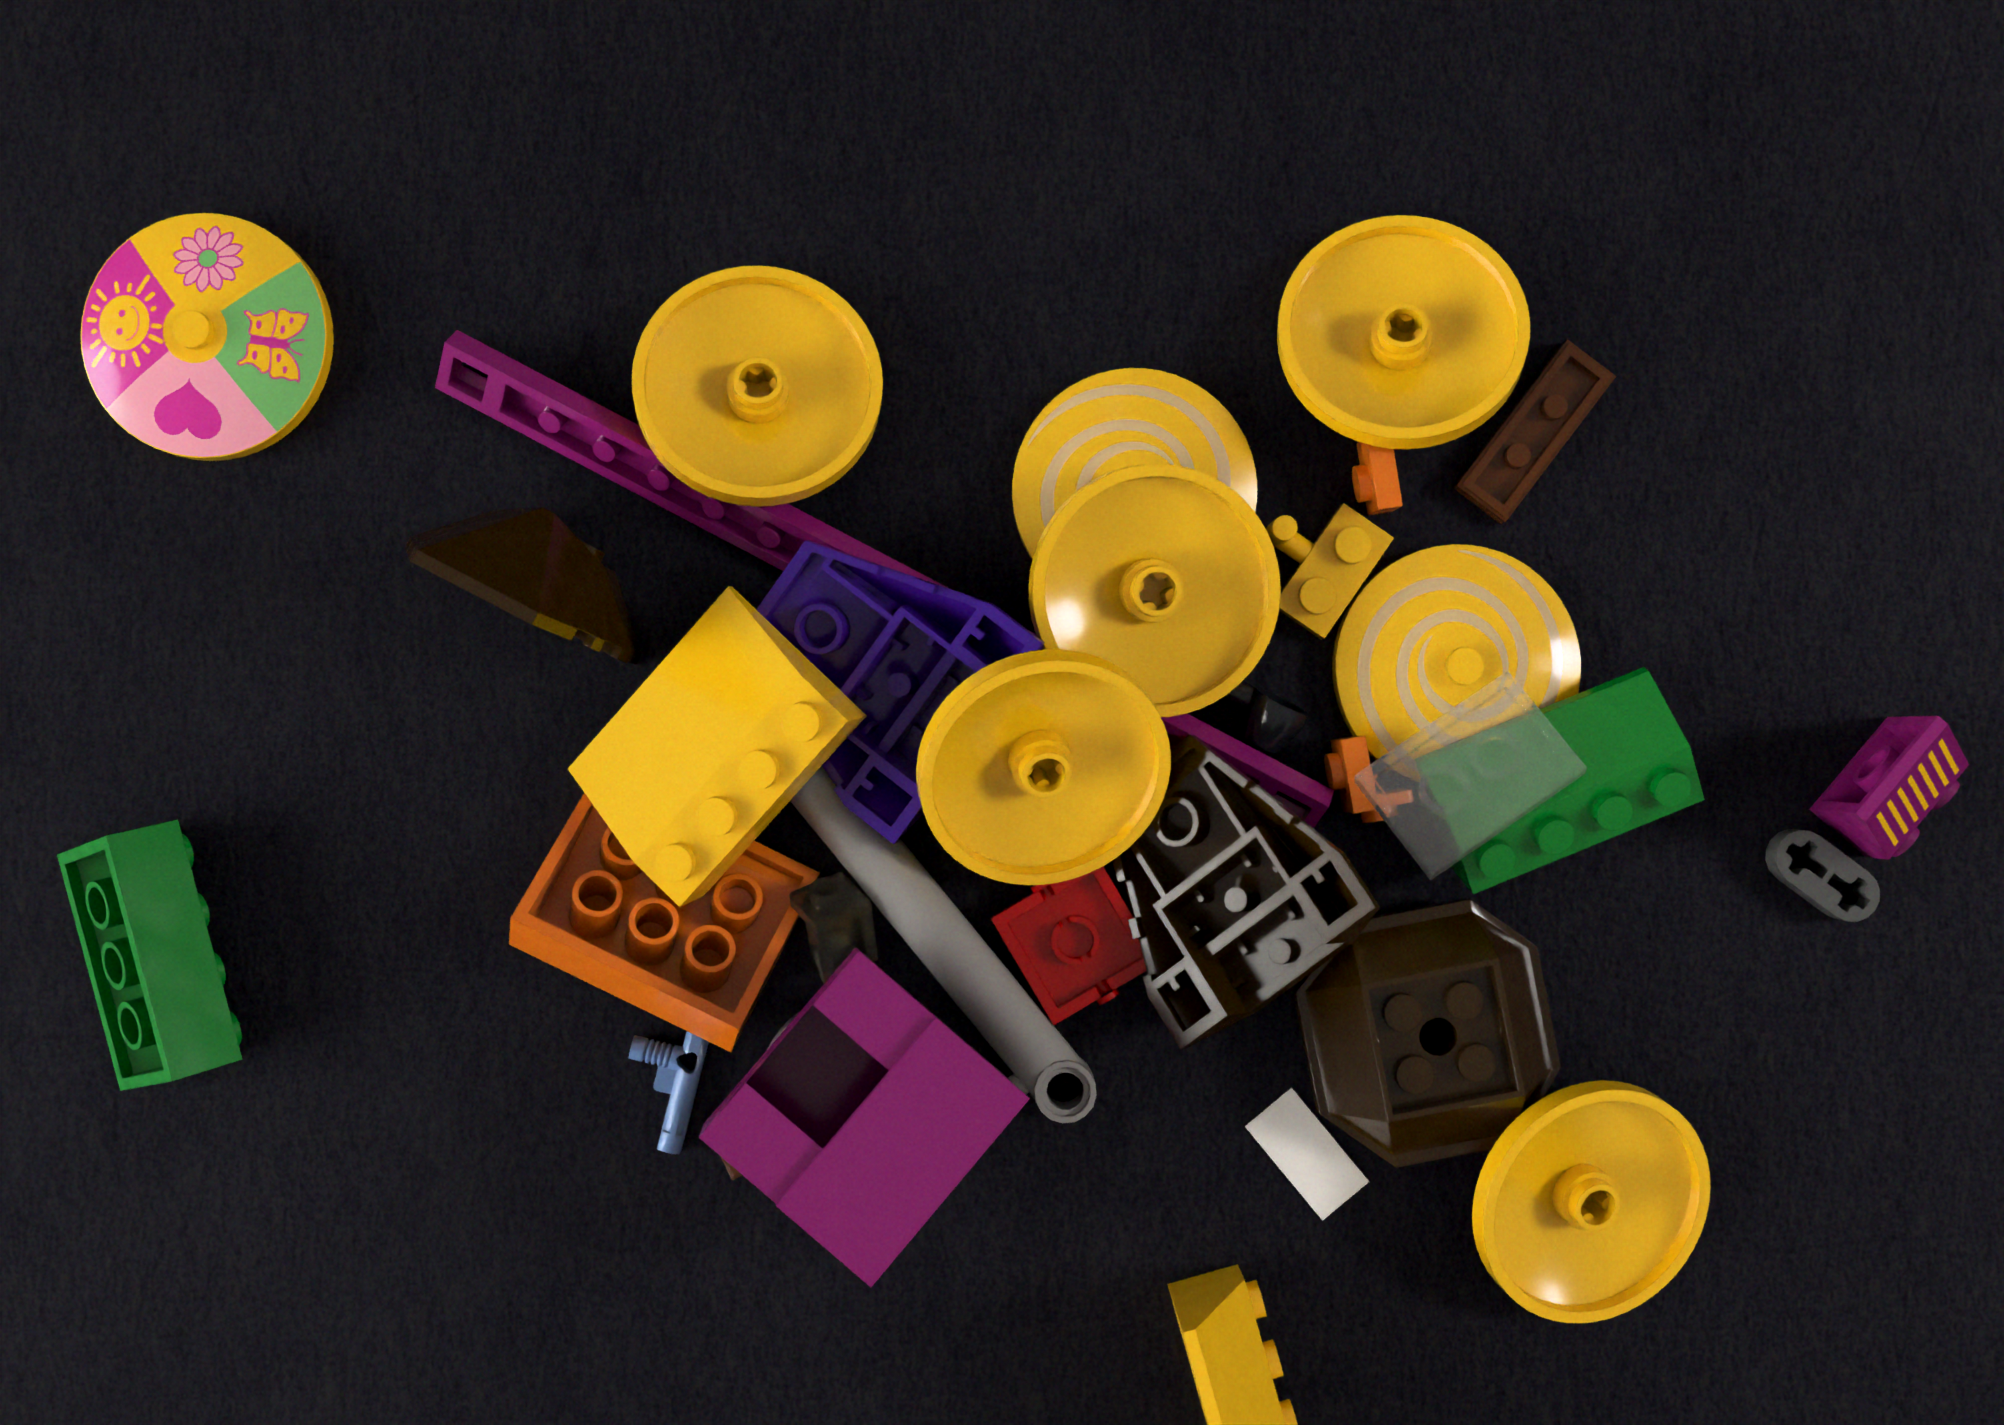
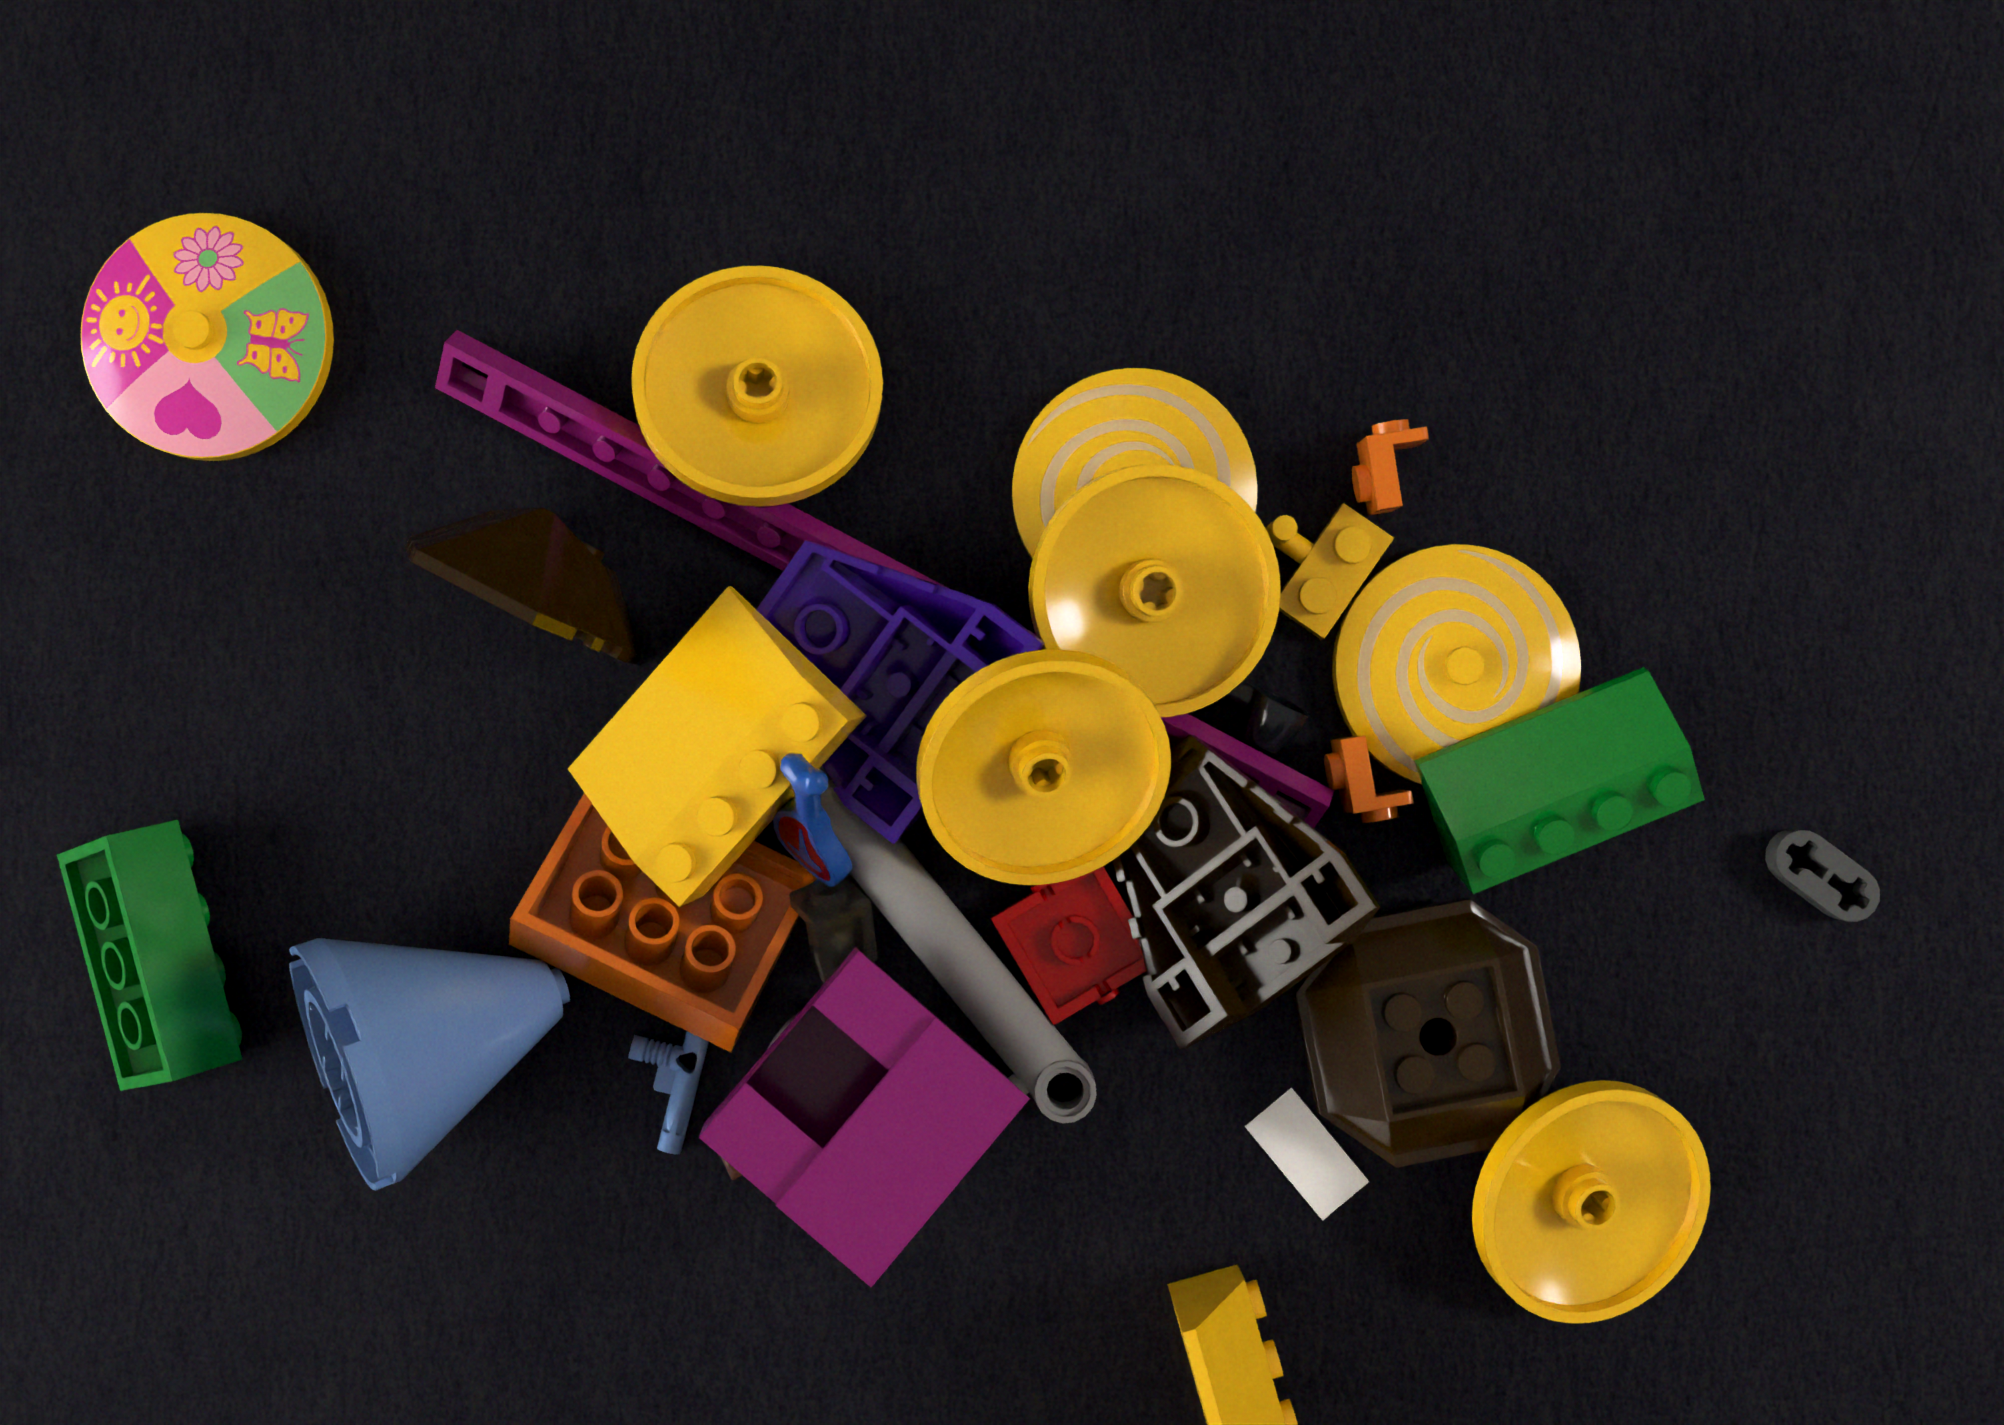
(415, 1038): none -> medium blue cone
(806, 827): none -> blue piece
(1403, 332): yellow dish -> none
(1469, 775): clear tile -> none
(1534, 431): reddish brown tile -> none
(1893, 785): magenta slope -> none

